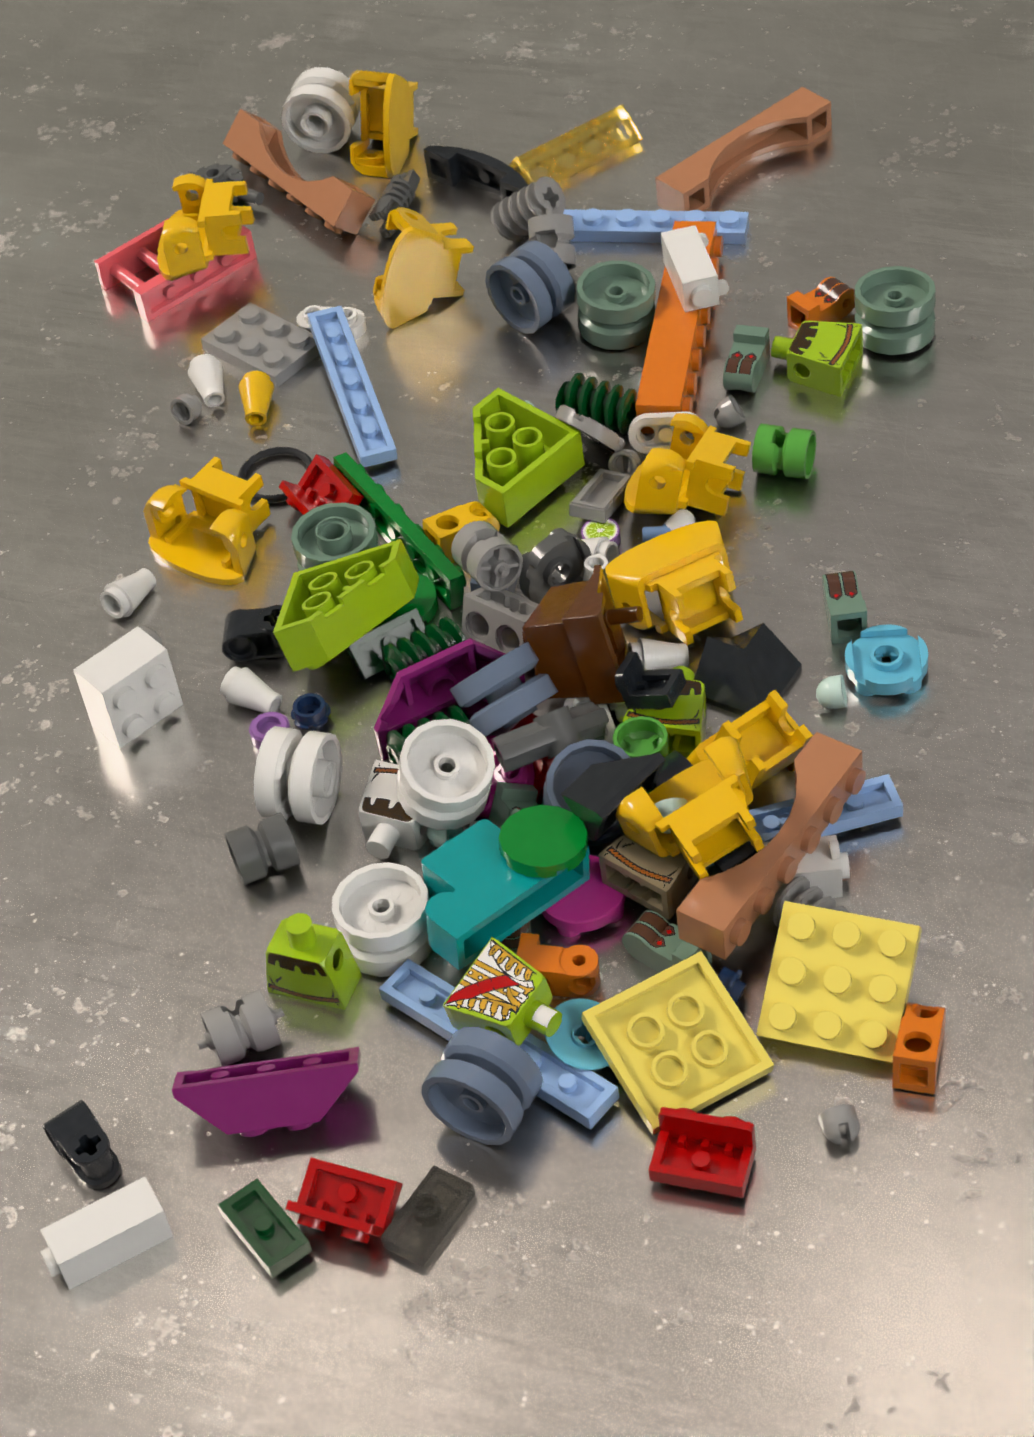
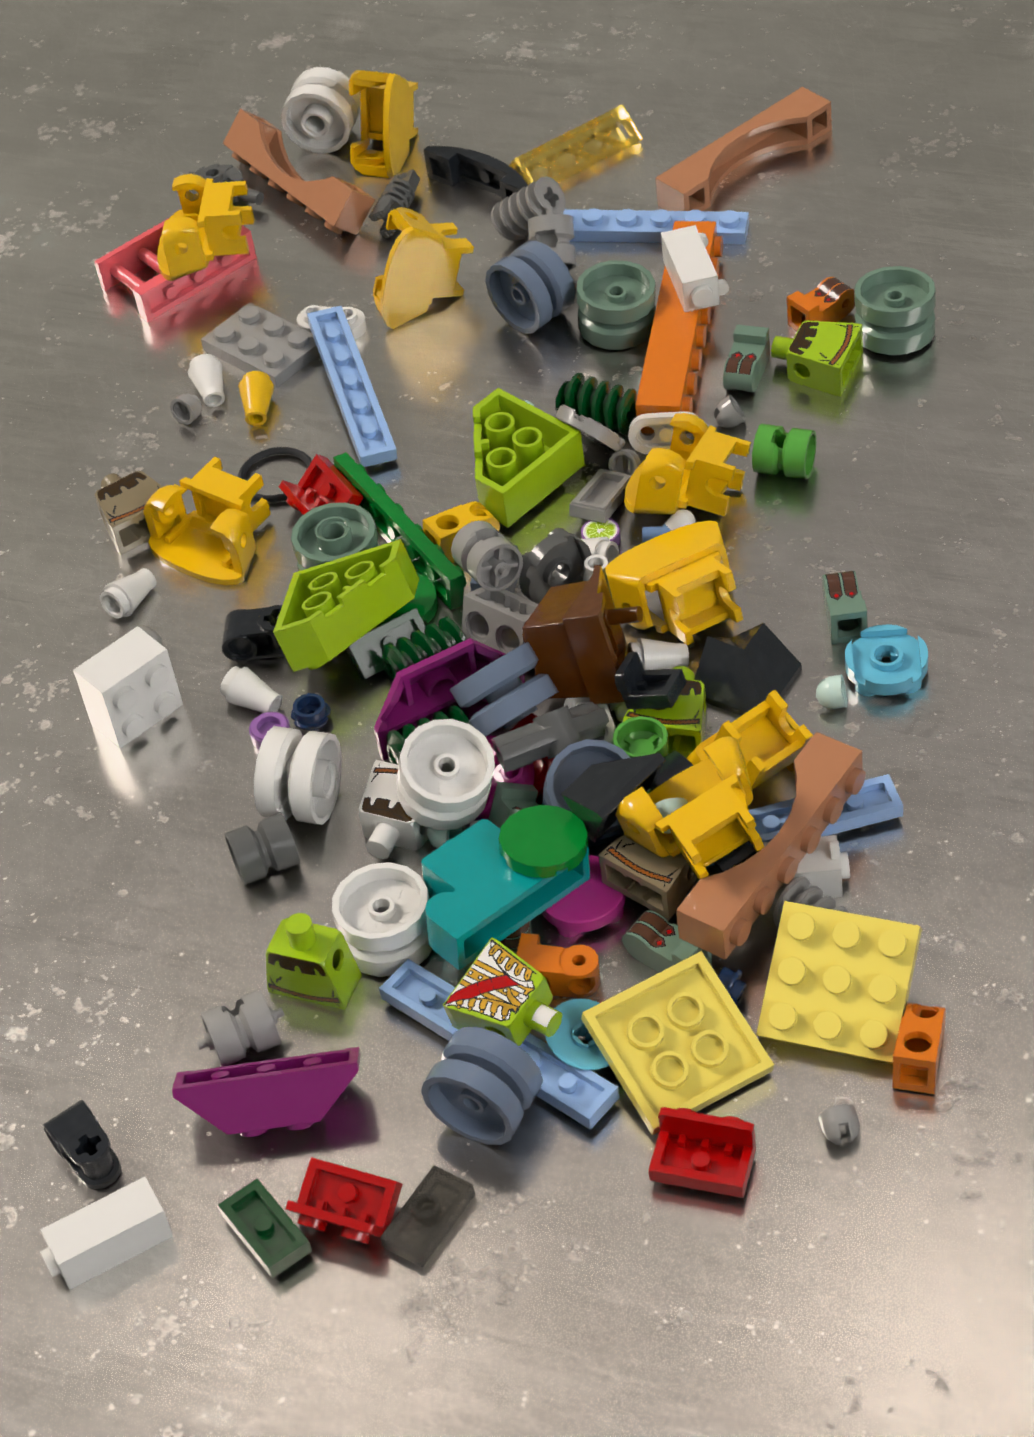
(122, 507): none -> dark tan torso

